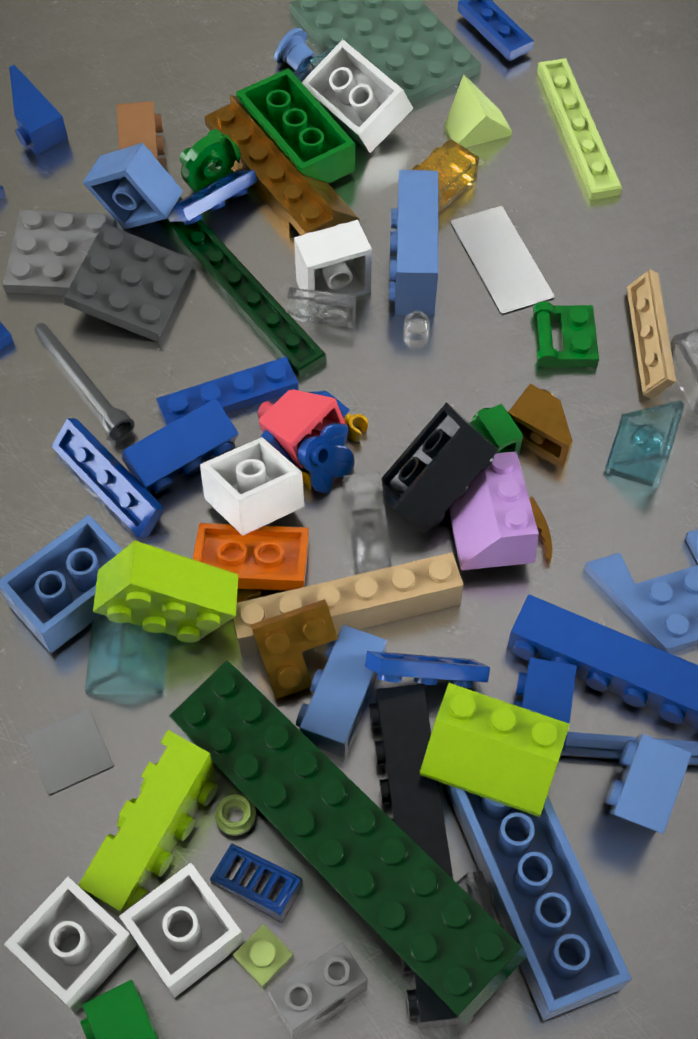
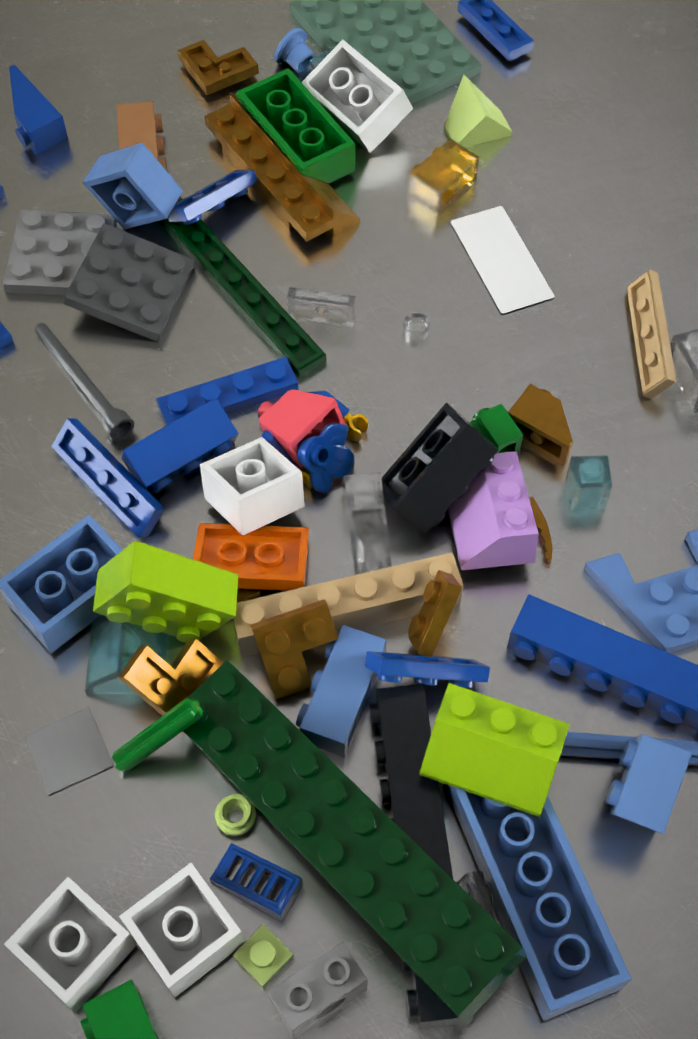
(151, 825): lime wedge -> none
(157, 734): none -> green axle
(168, 685): none -> pearl gold plate
(212, 148): green plate -> none
(216, 72): none -> pearl gold plate
(334, 260): white brick -> none
(414, 243): medium blue brick -> none
(438, 604): none -> pearl gold plate
(547, 689): blue brick -> none
(576, 335): green plate -> none
(579, 129): yellowish green tile -> none
(588, 482): none -> clear light blue brick
(645, 443): clear light blue slope -> none

